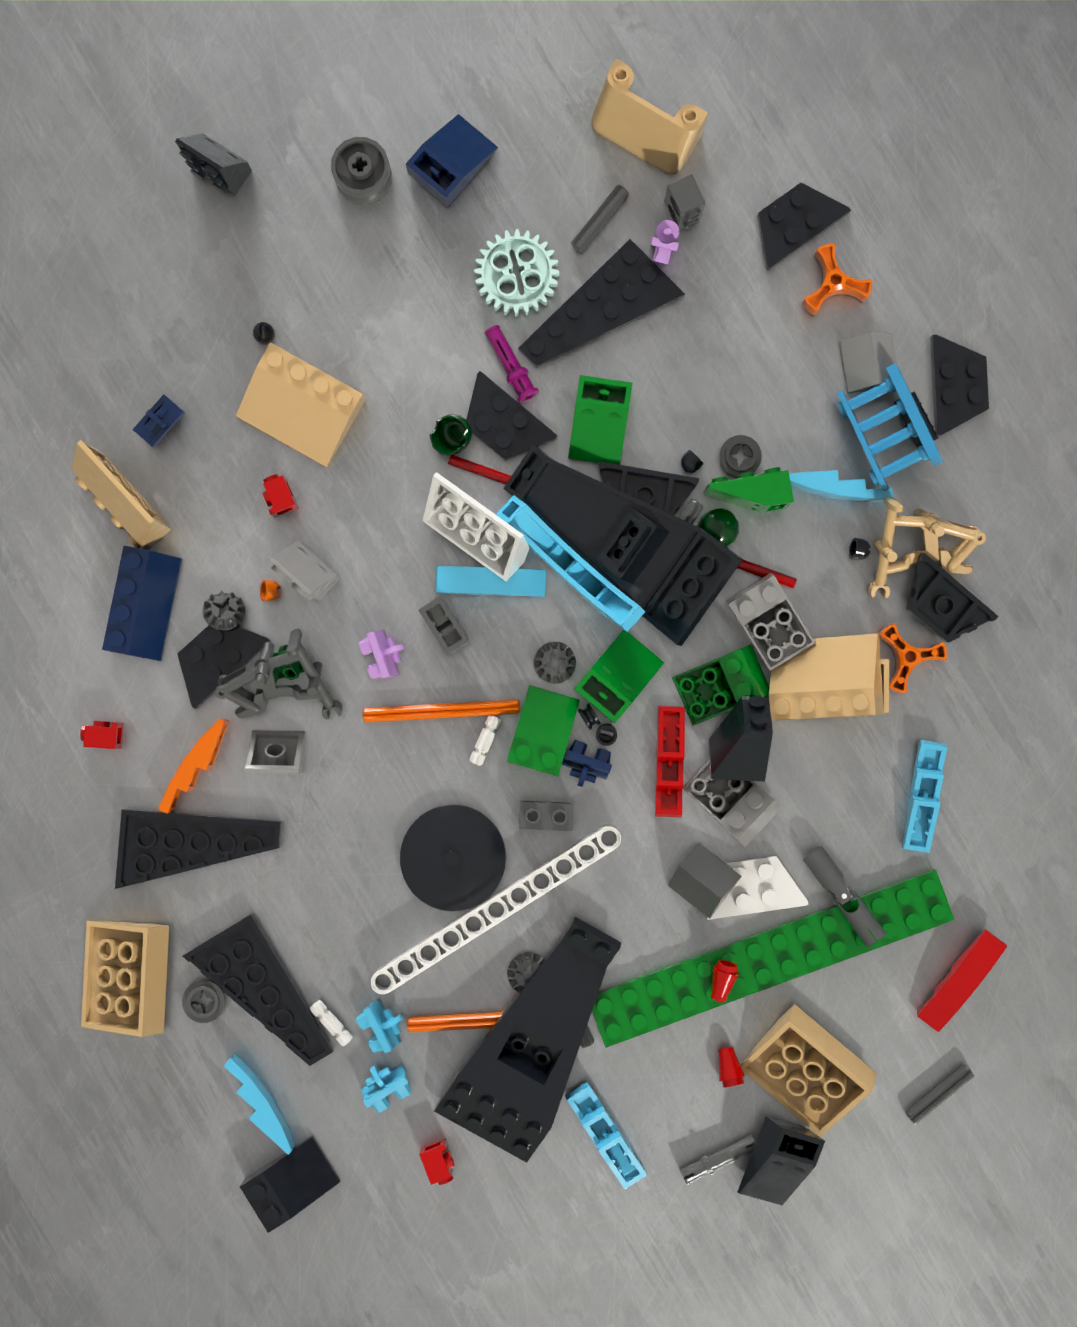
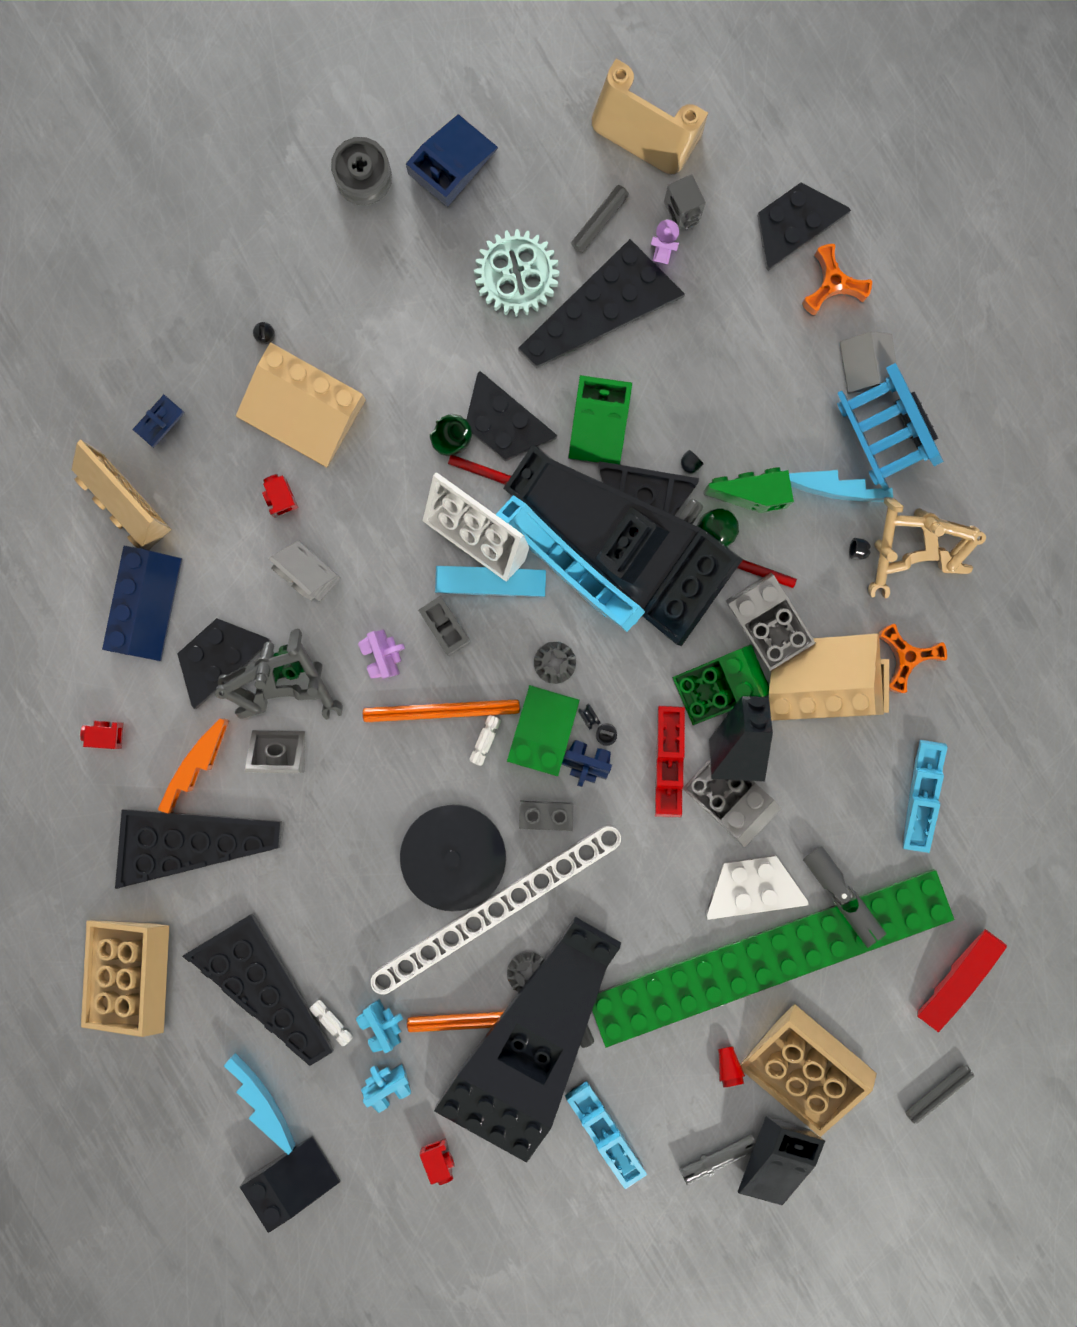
(195, 1010): dark grey gear -> none
(214, 162): black slope -> none
(229, 619): dark grey gear -> none
(269, 591): orange hinge -> none
(515, 376): magenta pin -> none
(619, 676): green slope -> none
(704, 880): dark grey slope -> none
(724, 977): red cone -> none
(750, 449): dark grey gear -> none
(944, 603): black wing -> none
(958, 384): black wing -> none

